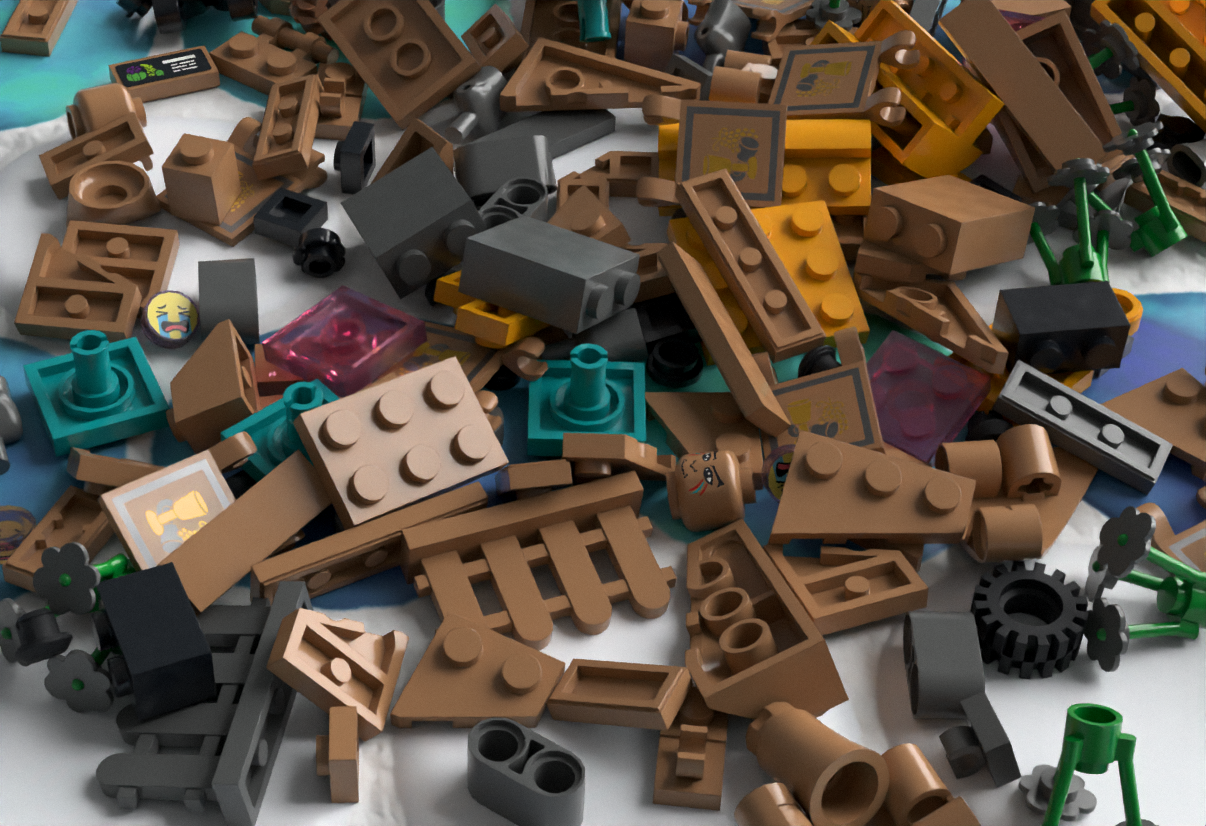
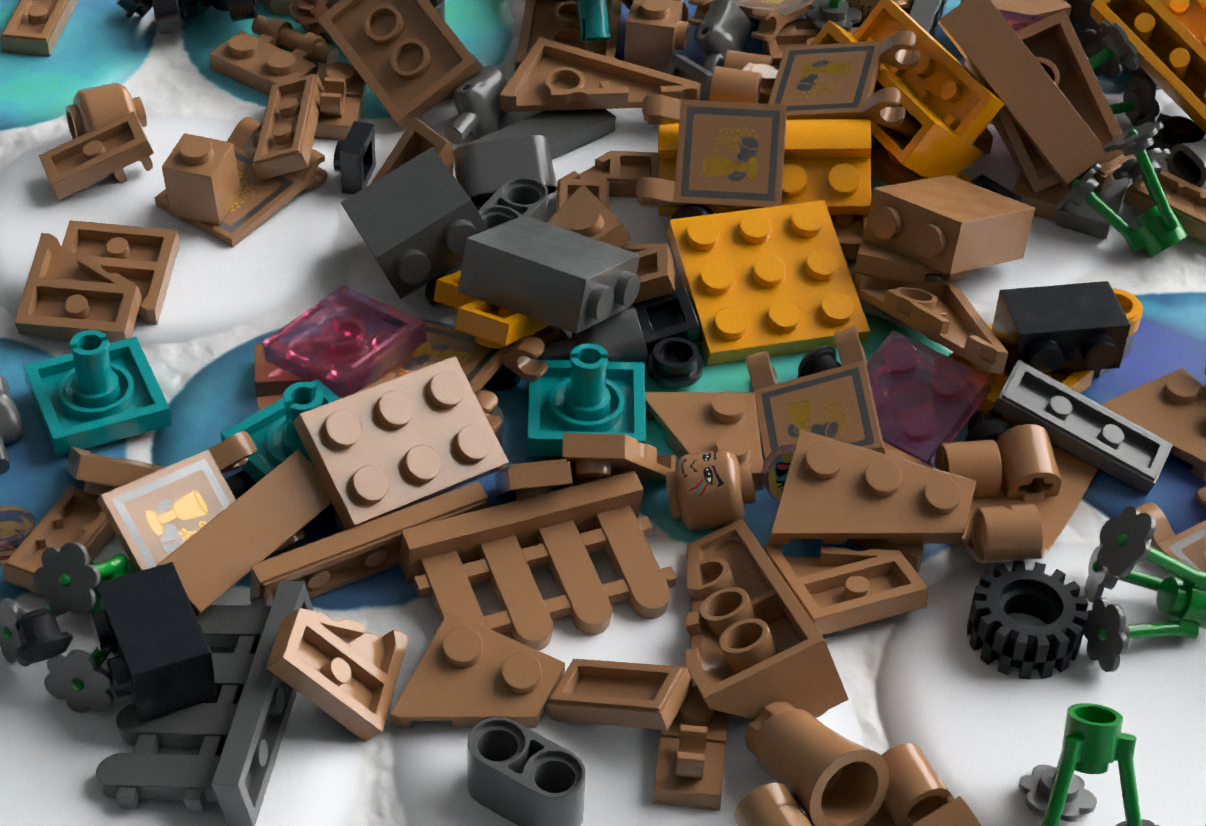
(111, 194): medium nougat piece -> none
(167, 74): tile -> none
(170, 319): tile -> none
(213, 389): medium nougat slope -> none
(230, 293): dark grey beam -> none
(289, 216): black plate -> none
(319, 253): black plate -> none
(339, 754): medium nougat plate -> none
(495, 41): medium nougat plate -> none
(723, 340): medium nougat tile -> none
(750, 265): medium nougat tile -> none
(941, 662): dark grey beam -> none
(980, 743): dark grey tile -> none
(1093, 233): plant -> none

